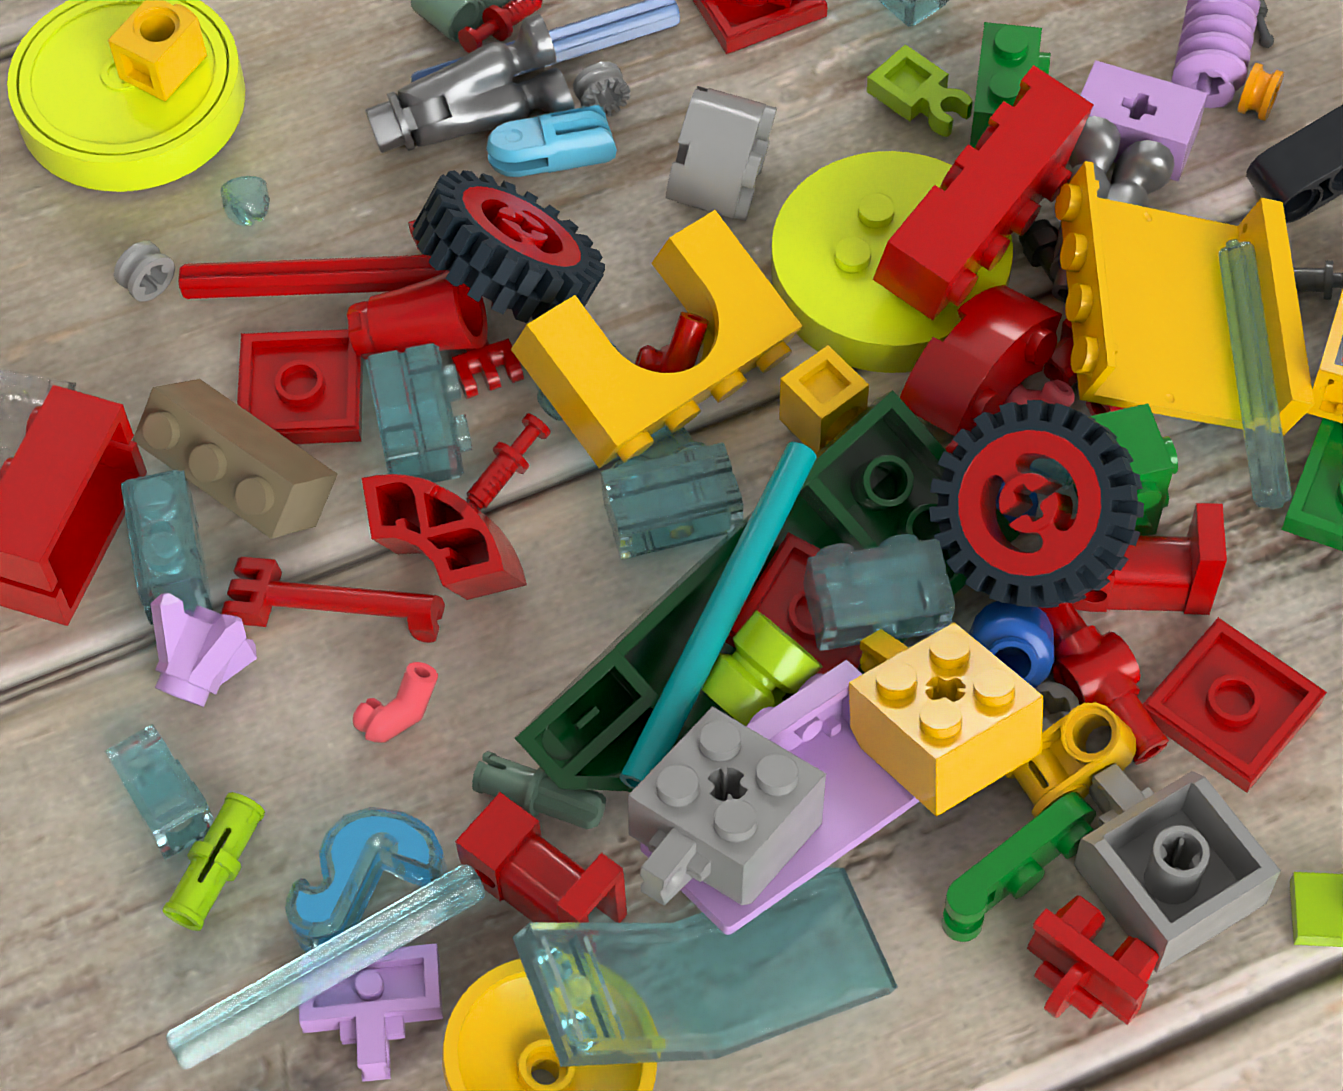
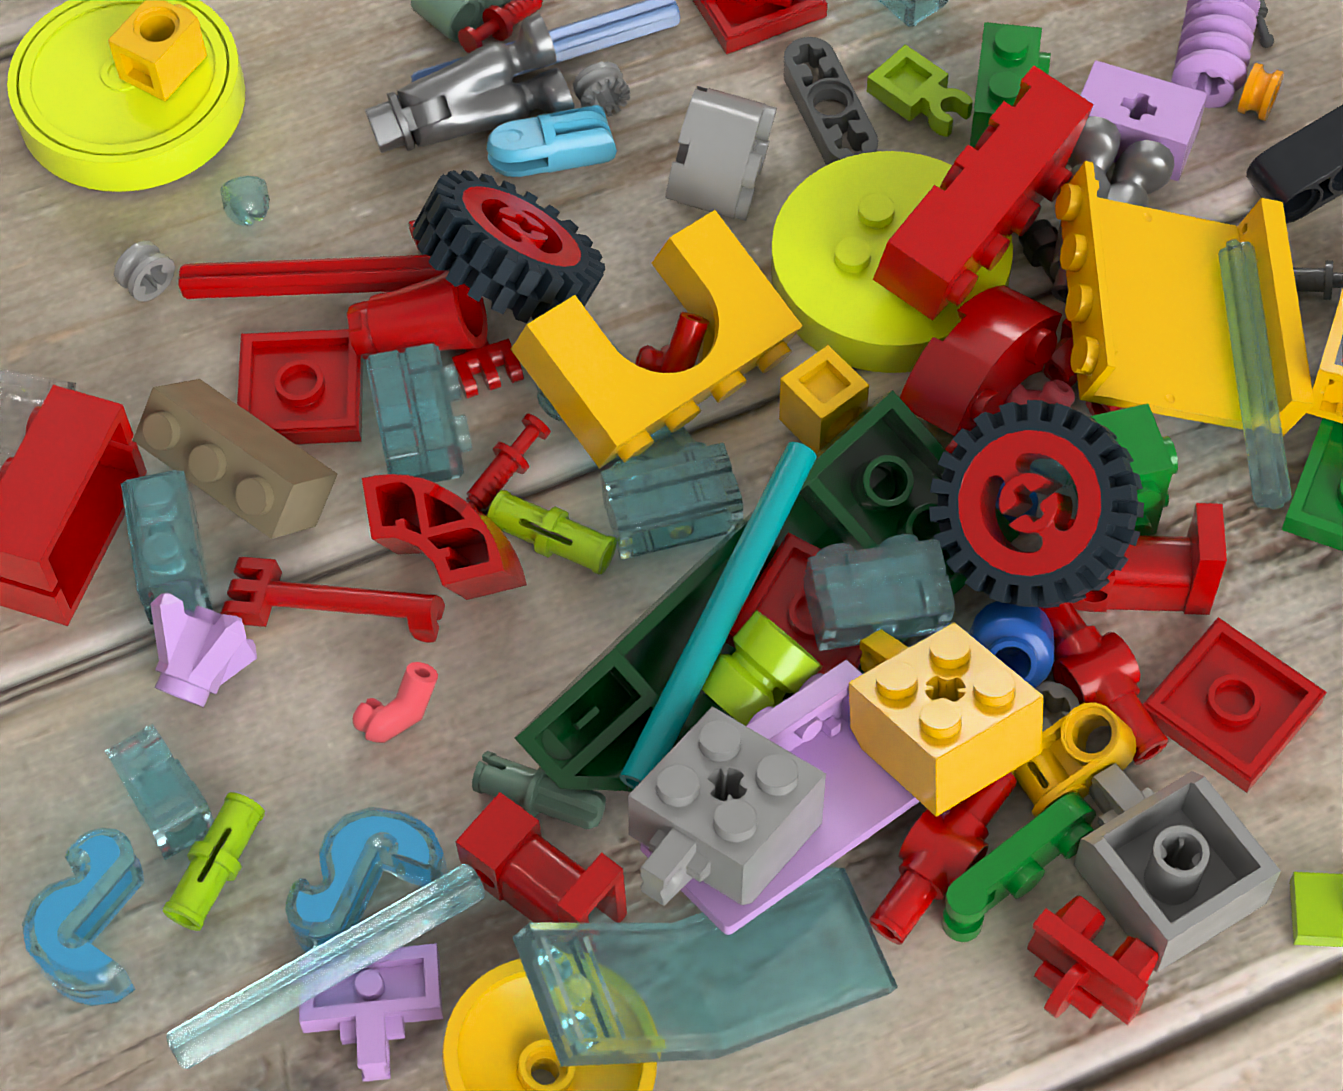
(75, 912): none -> clear light blue animal
(587, 545): none -> lime pin
(832, 85): none -> dark grey beam
(936, 855): none -> red pin

